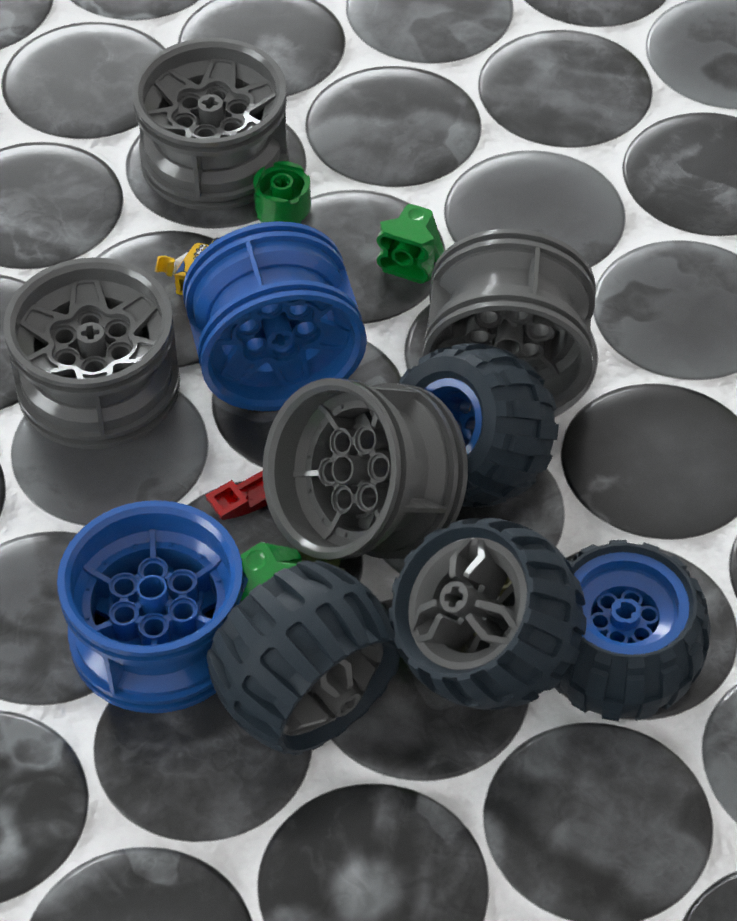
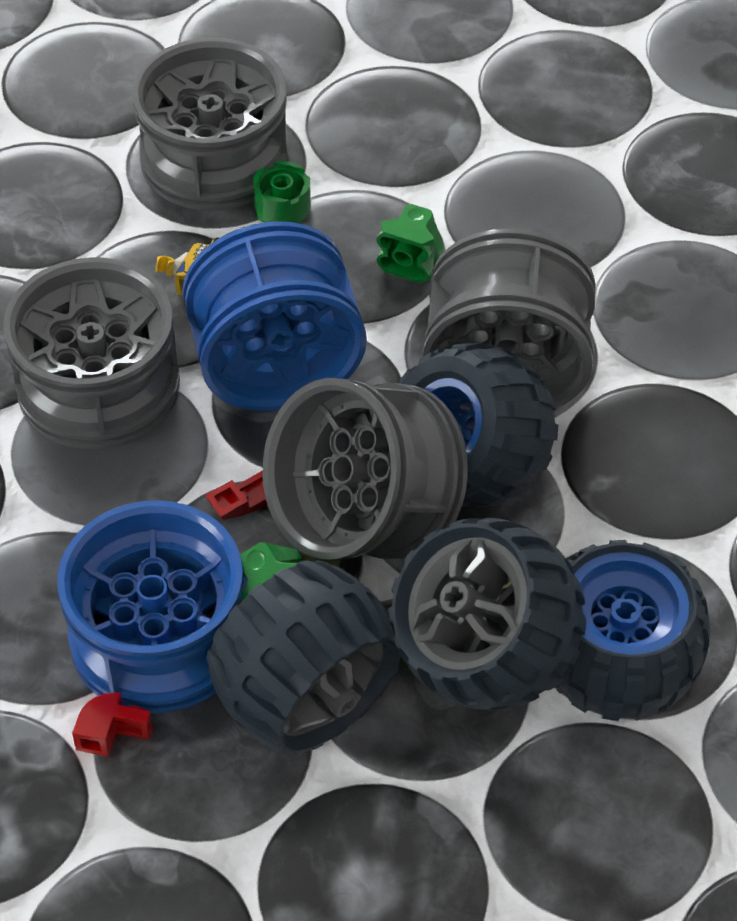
(106, 717): none -> red brick

